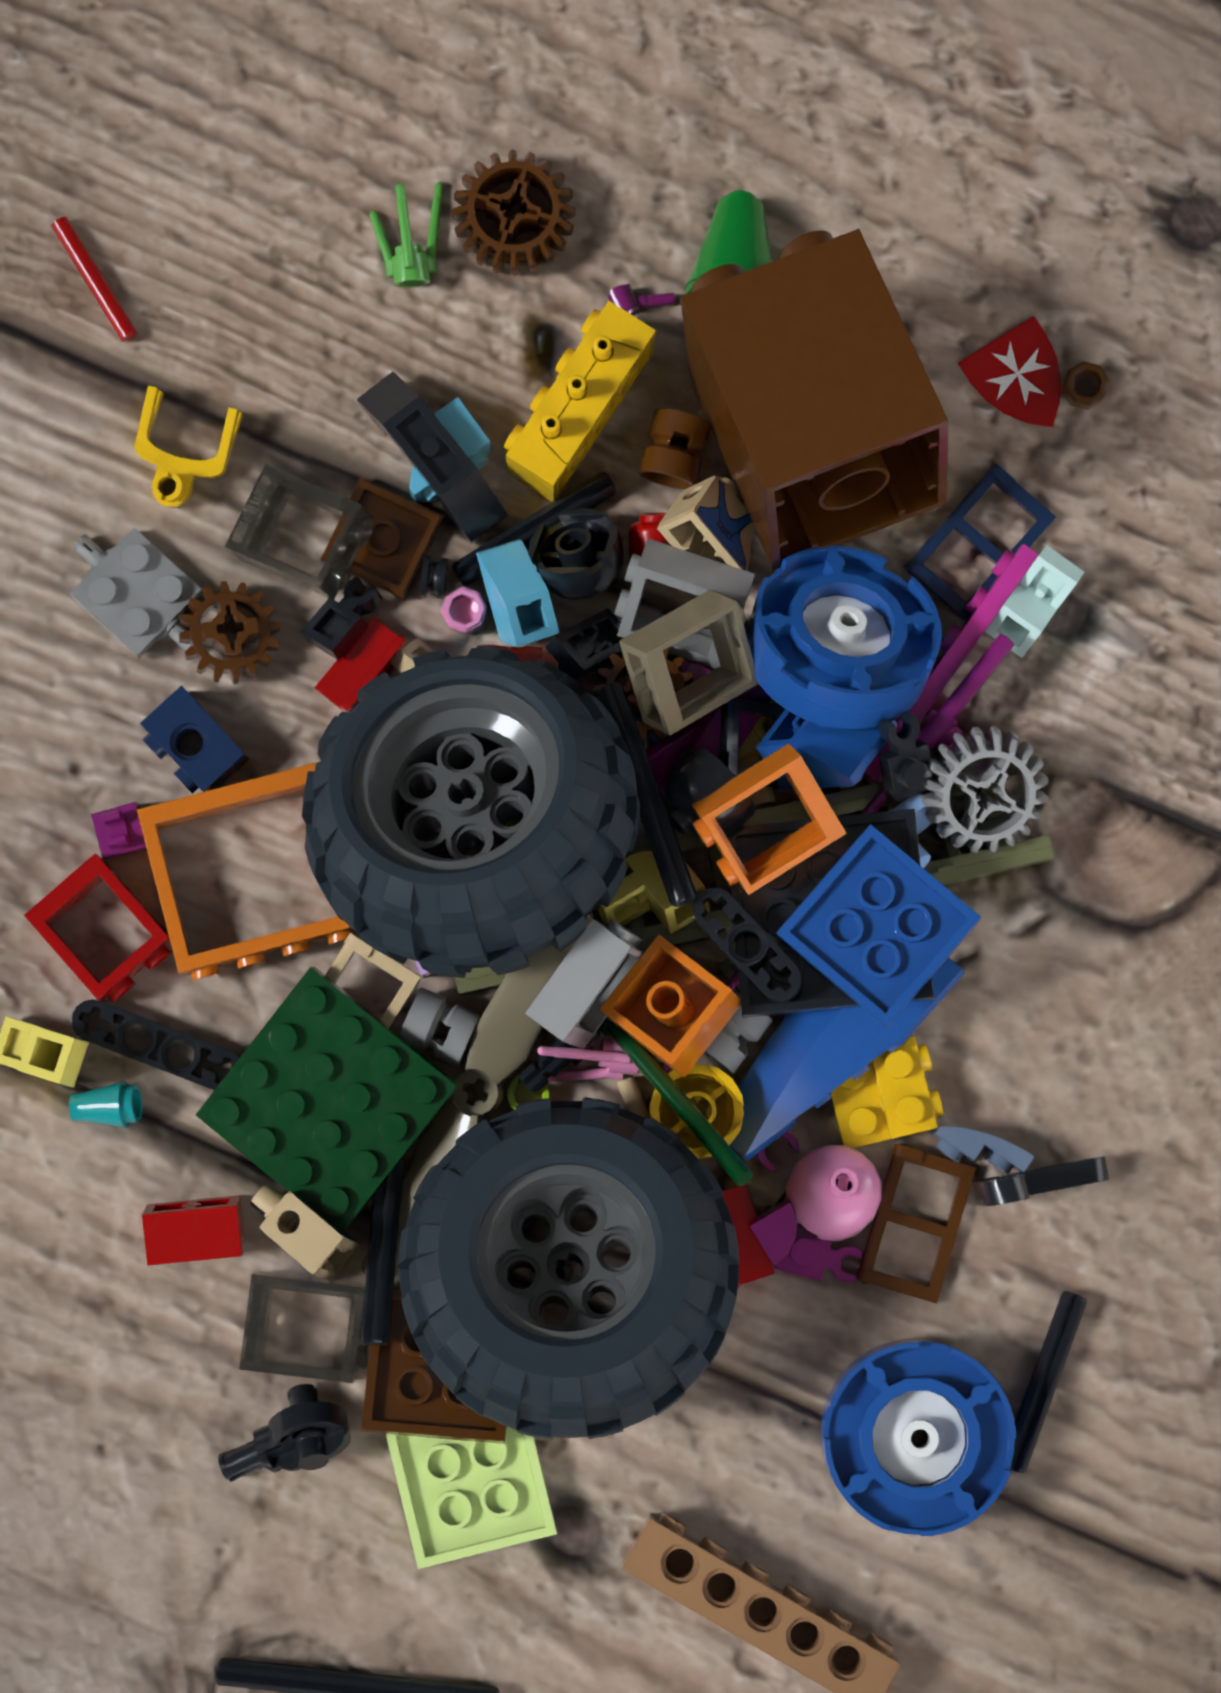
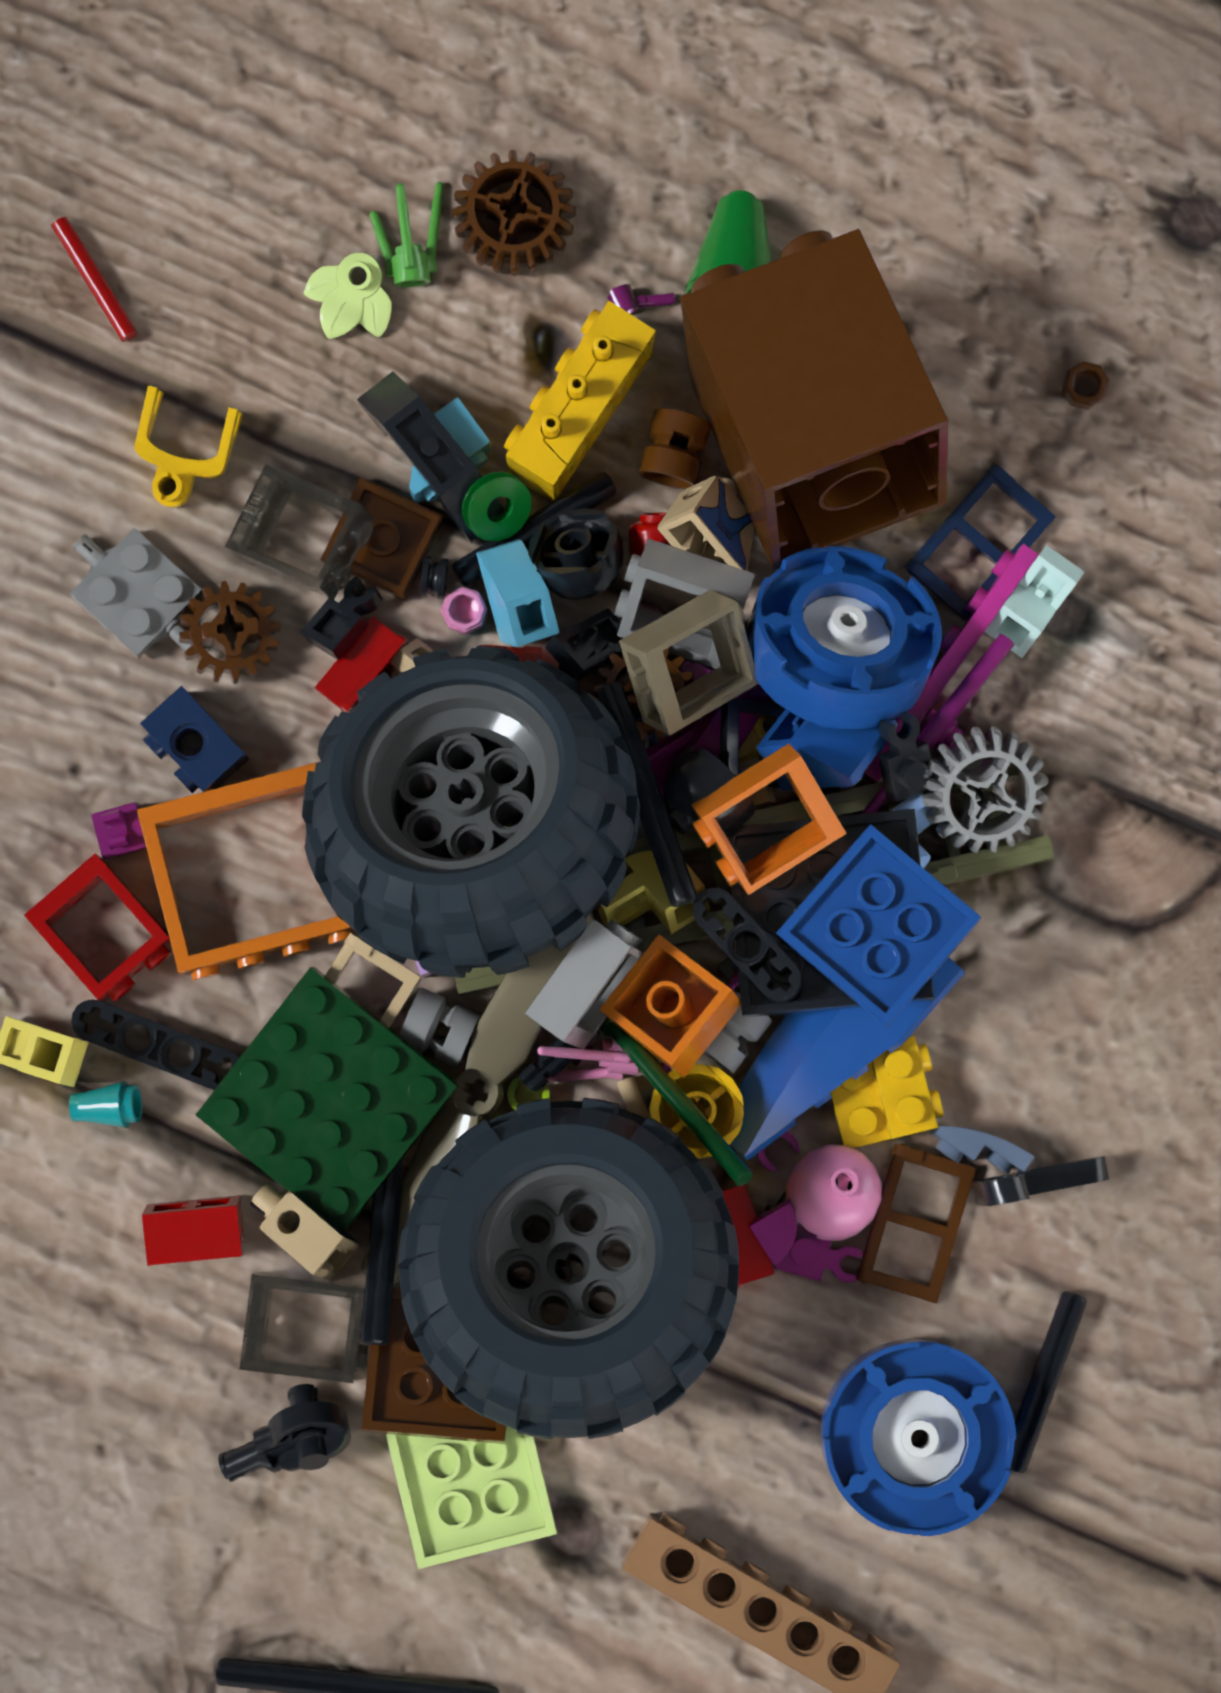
(348, 303): none -> yellowish green plate
(483, 493): none -> green piece
(1018, 374): red sticker -> none

